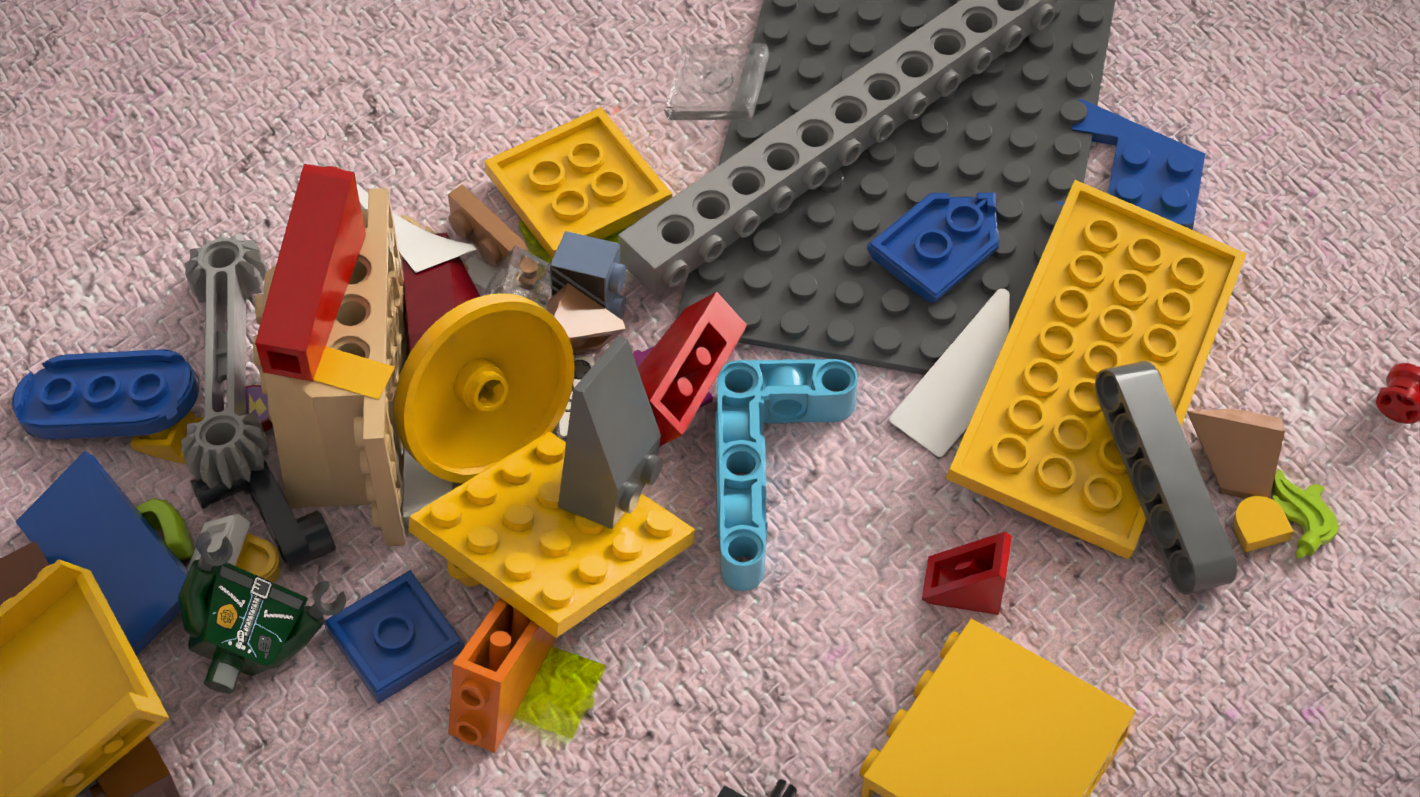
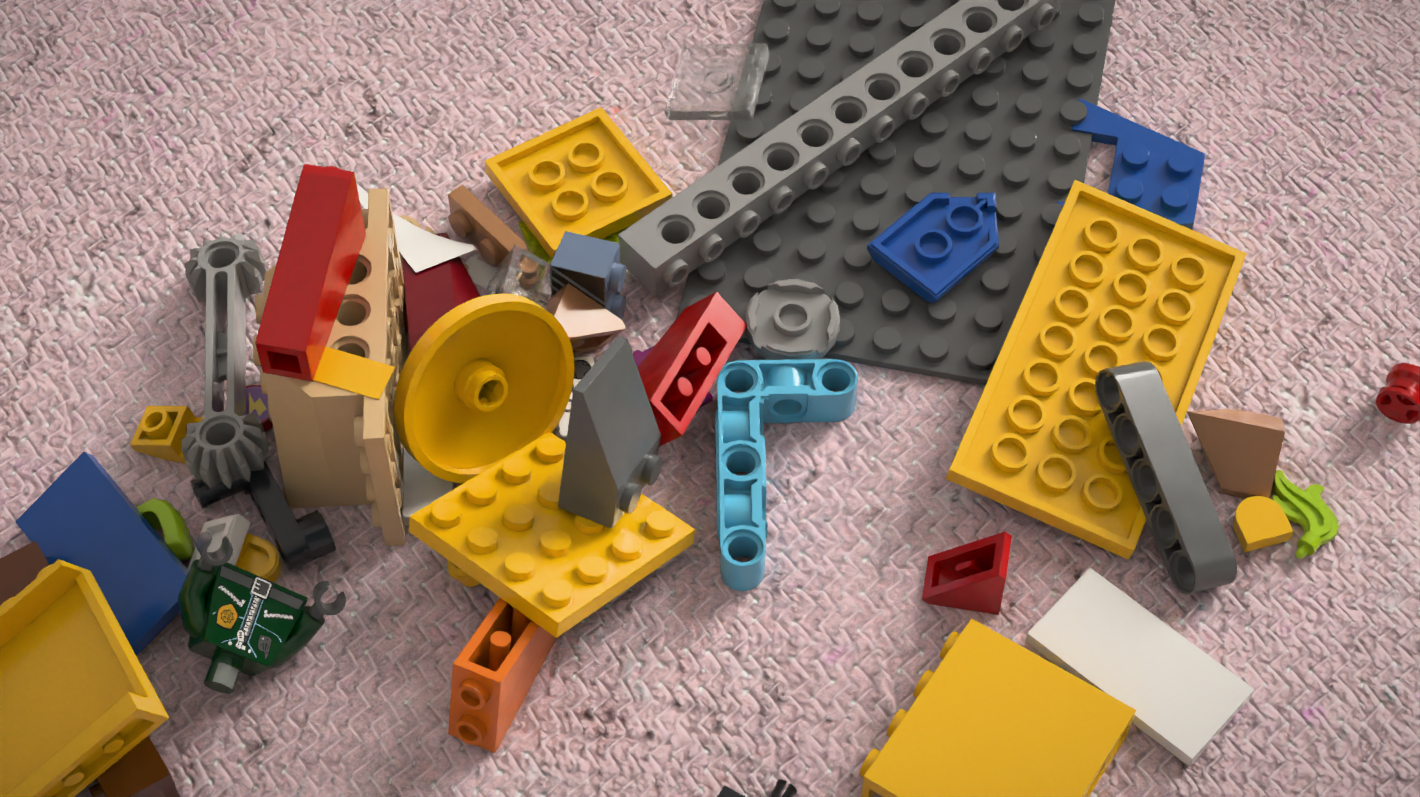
(106, 394): blue tile -> none
(394, 636): blue tile -> none
(561, 692): clear neon green piece -> none
(792, 321): none -> light grey tile
(949, 392): white sticker -> none
(1138, 659): none -> white tile

